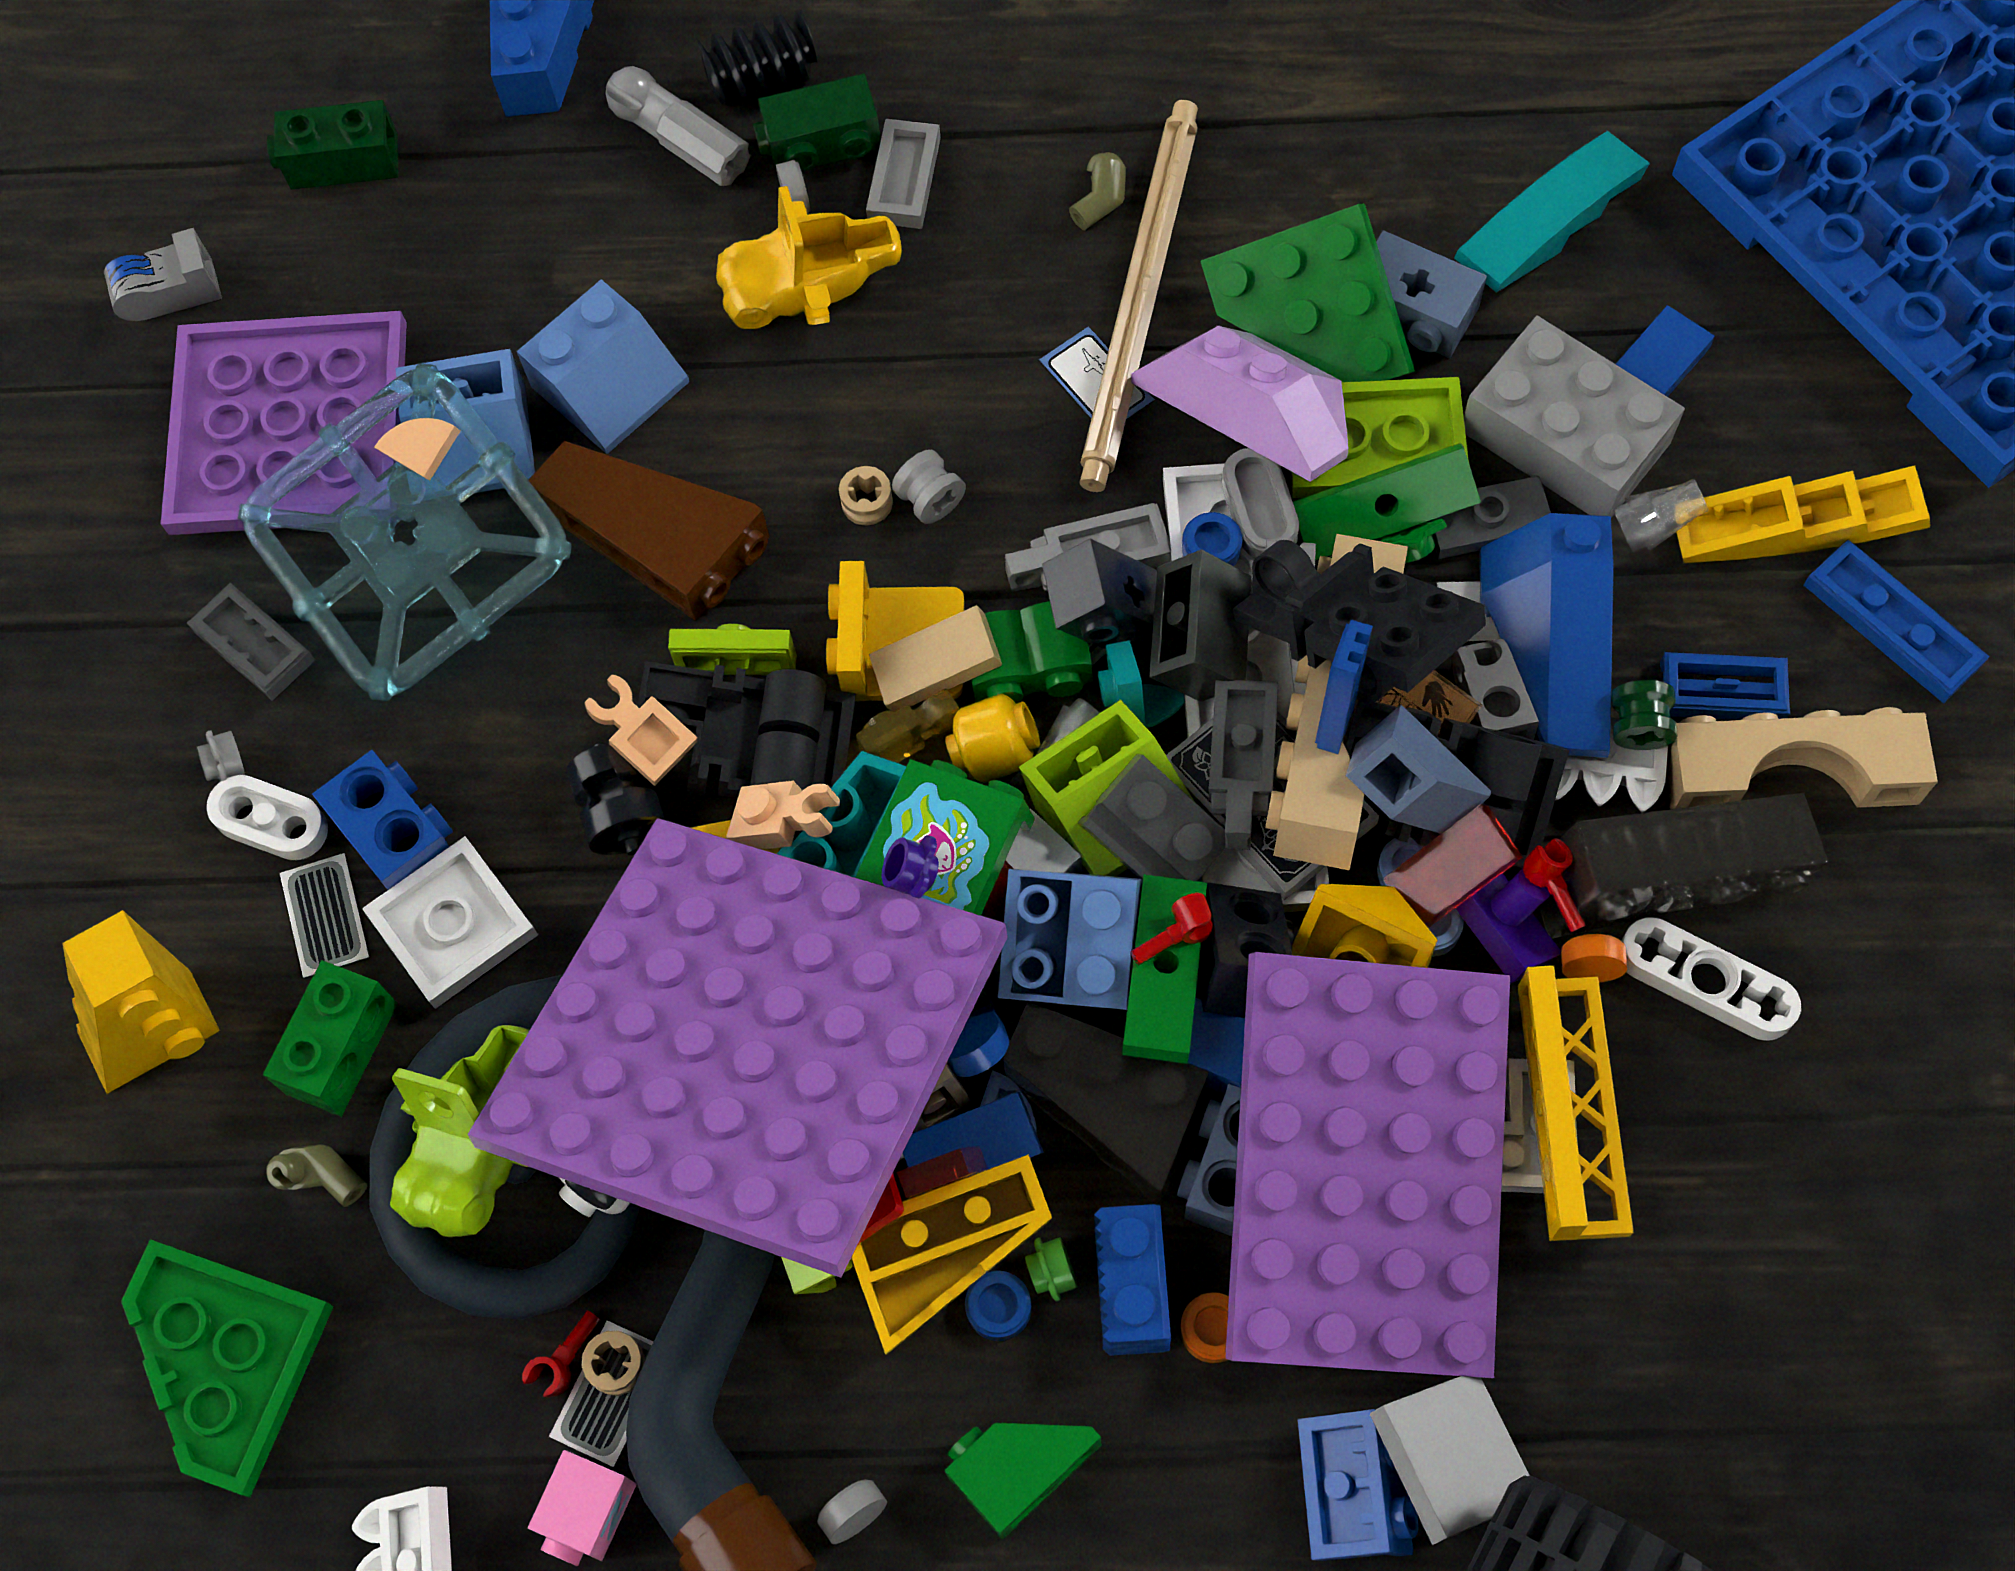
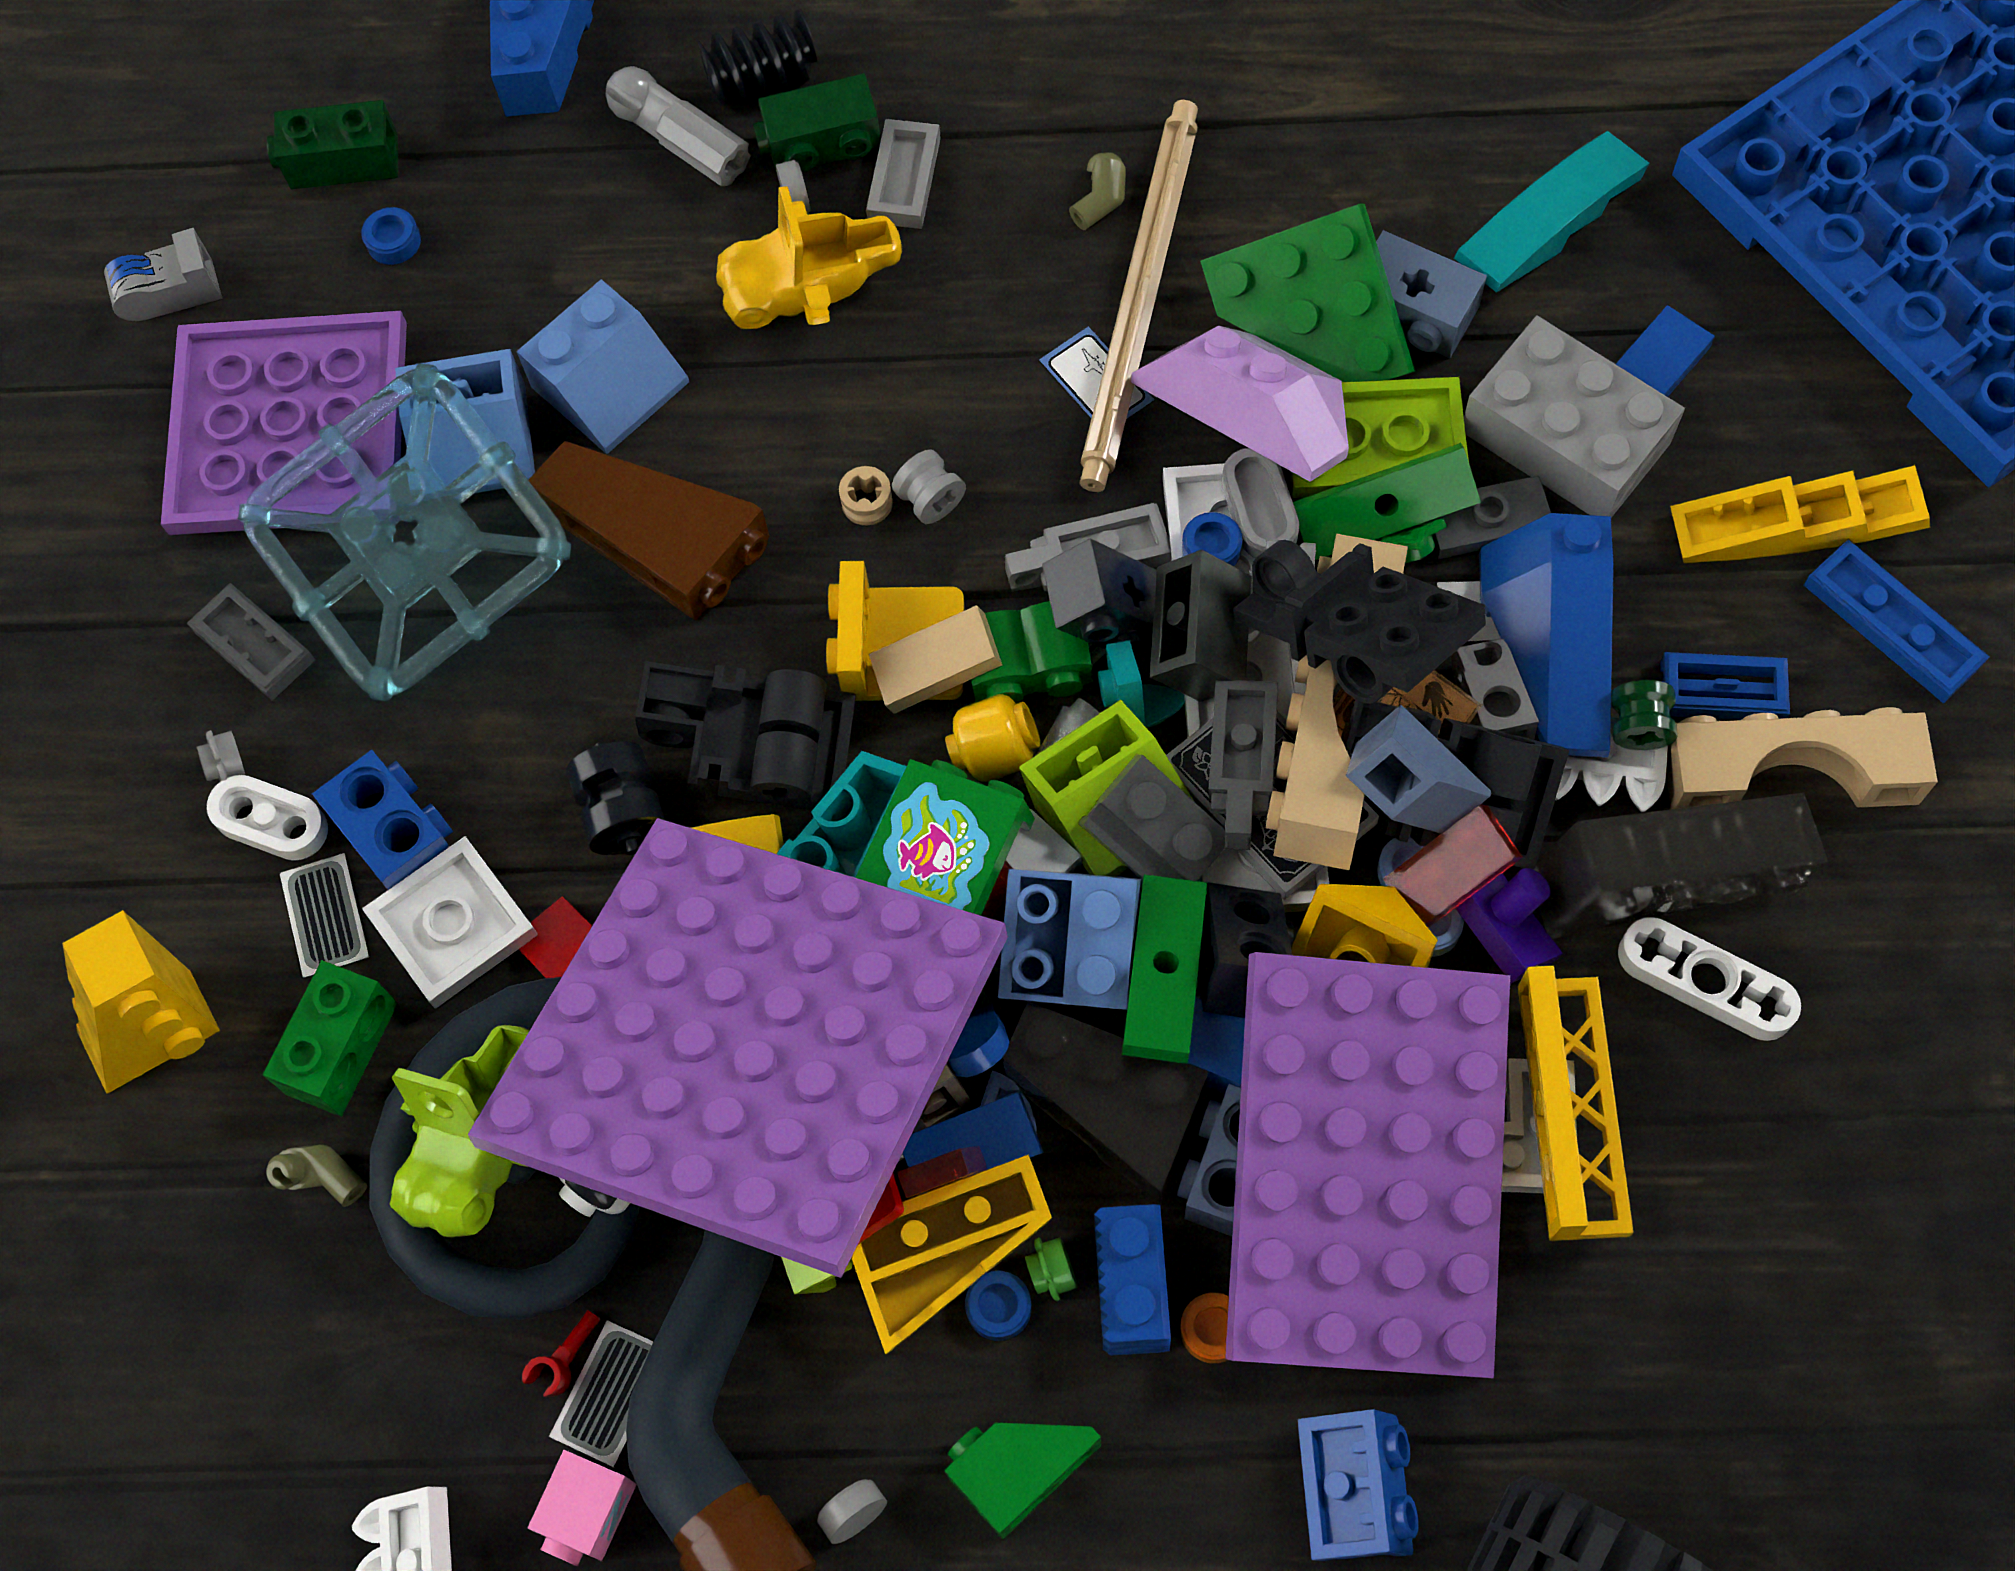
(220, 1359): green plate -> none
(391, 235): none -> blue tile
(419, 444): light nougat tile -> none
(559, 936): none -> red sticker
(592, 1357): tan bush -> none
(646, 735): light nougat plate -> none
(733, 647): lime plate -> none
(773, 812): light nougat plate -> none
(903, 732): clear yellow plate -> none
(911, 866): dark purple plate -> none
(1191, 925): red hand -> none
(1343, 686): blue tile -> none
(1450, 1454): light grey tile -> none
(1545, 869): red hand -> none
(1594, 957): orange tile -> none
(1658, 514): clear cone -> none

